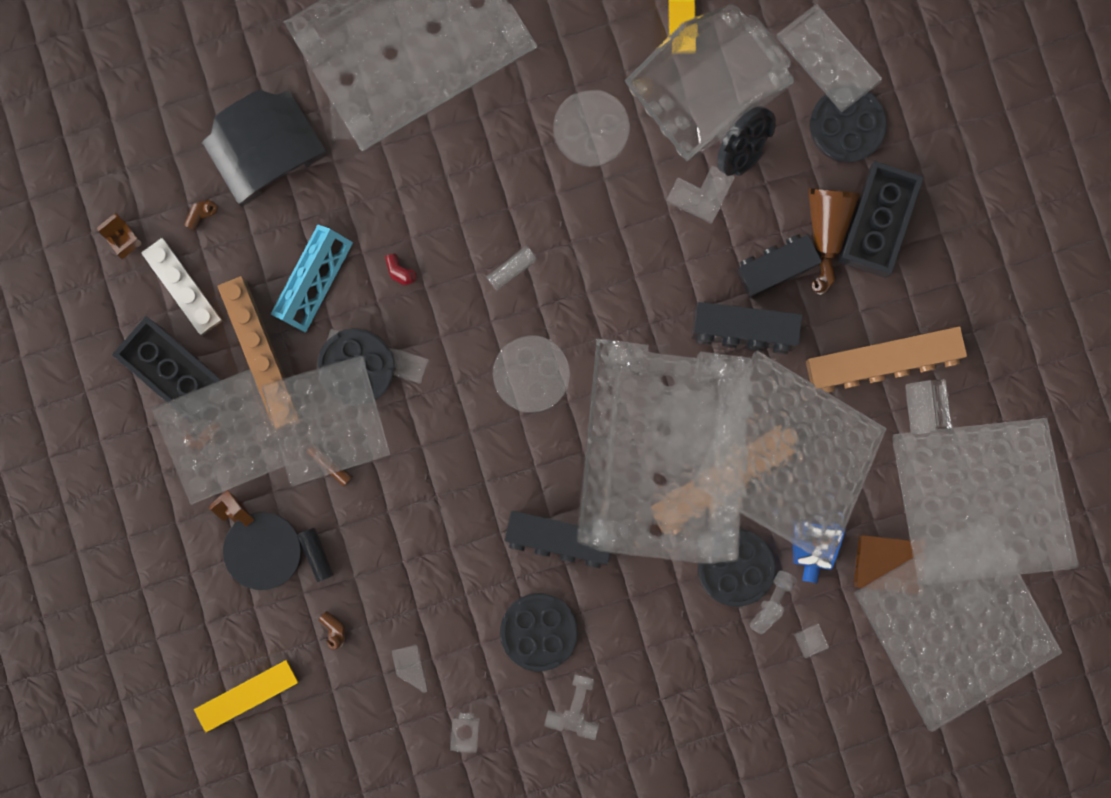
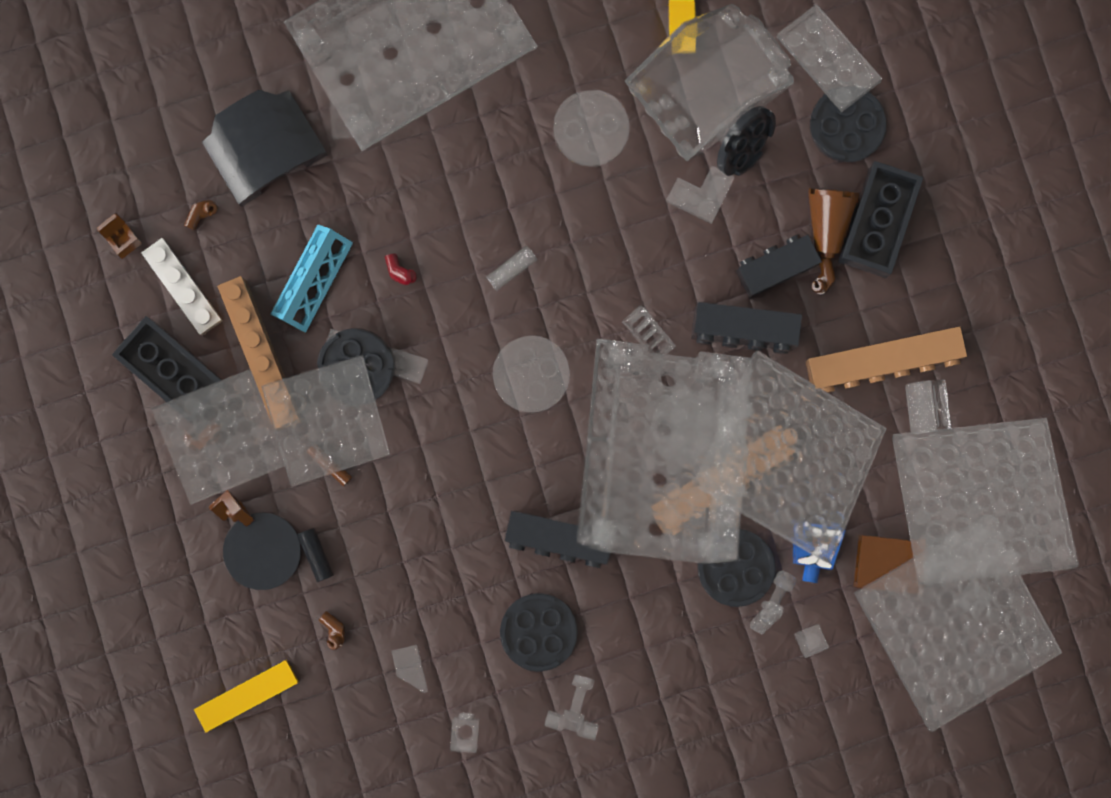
(636, 315): none -> clear slope

